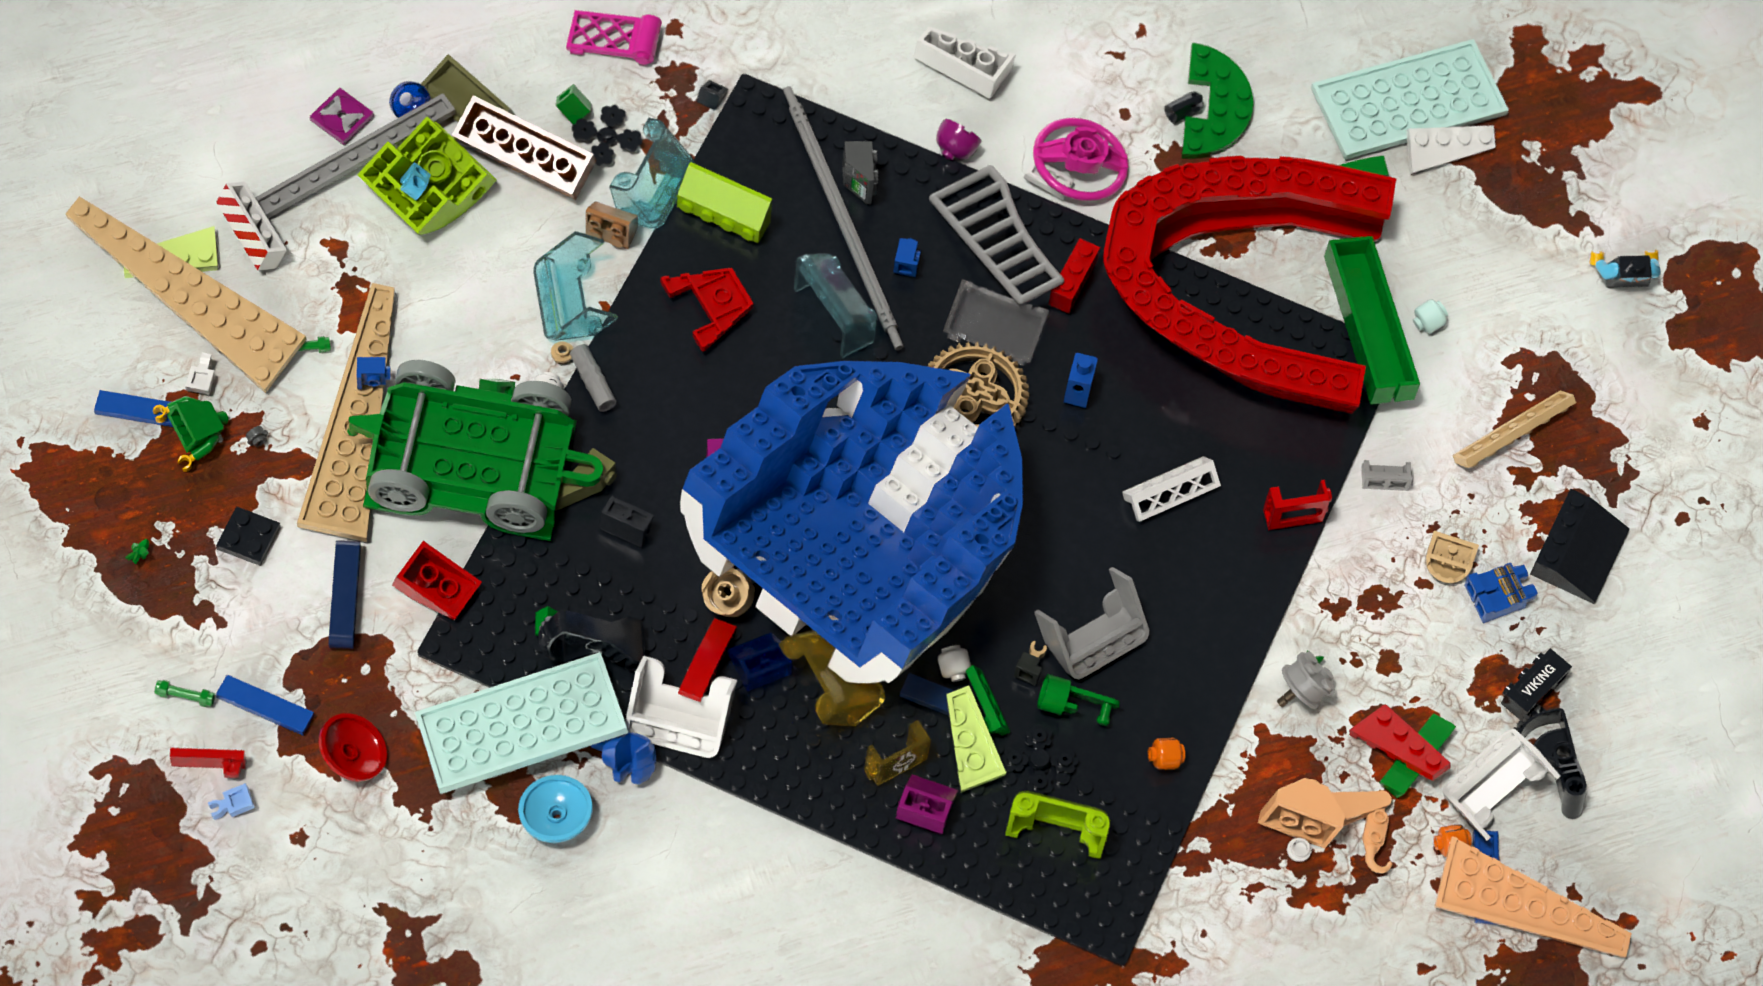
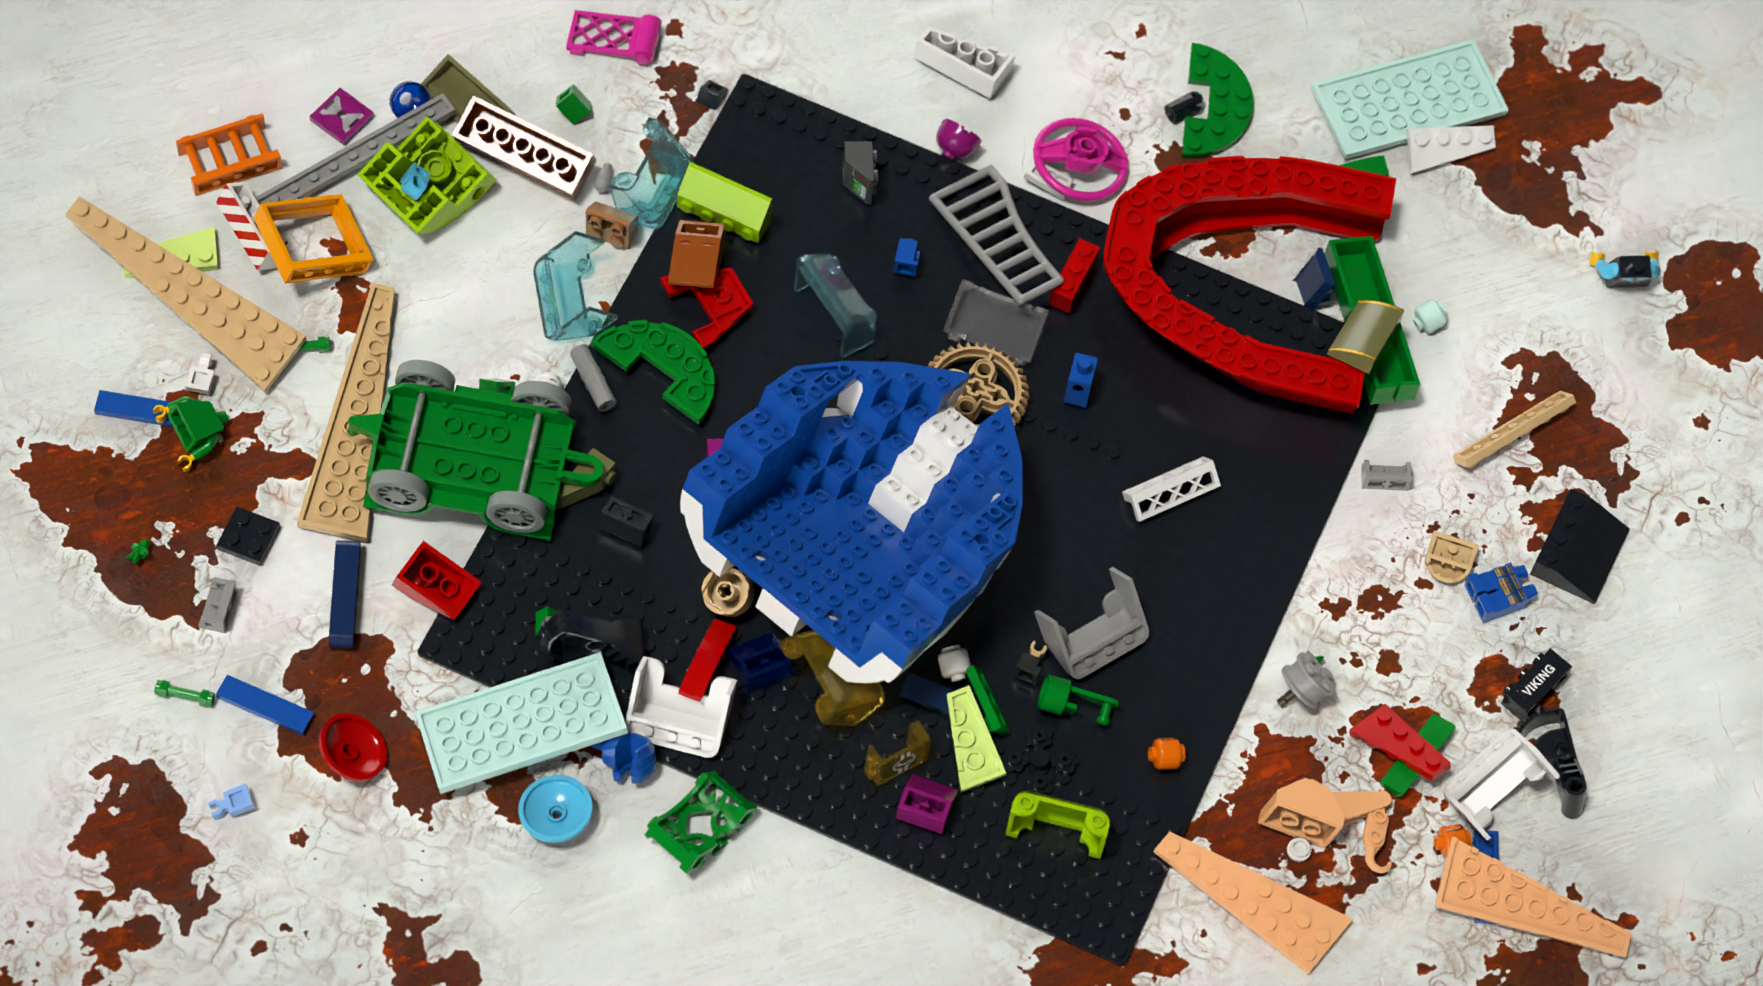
(218, 605): none -> light grey hinge
(230, 760): red hinge -> none
(236, 172): none -> orange fence
(256, 436): dark grey plate -> none
(314, 269): none -> light orange window
(372, 371): blue brick -> none
(561, 358): tan plate -> none
(603, 178): none -> light grey cylinder
(607, 136): black plant -> none
(670, 352): none -> green plate
(686, 852): none -> green fence
(697, 253): none -> dark orange slope
(843, 218): light grey axle -> none
(1275, 506): red panel -> none
(1279, 915): none -> light nougat wing
(1315, 281): none -> dark blue slope
(1366, 334): none -> olive slope

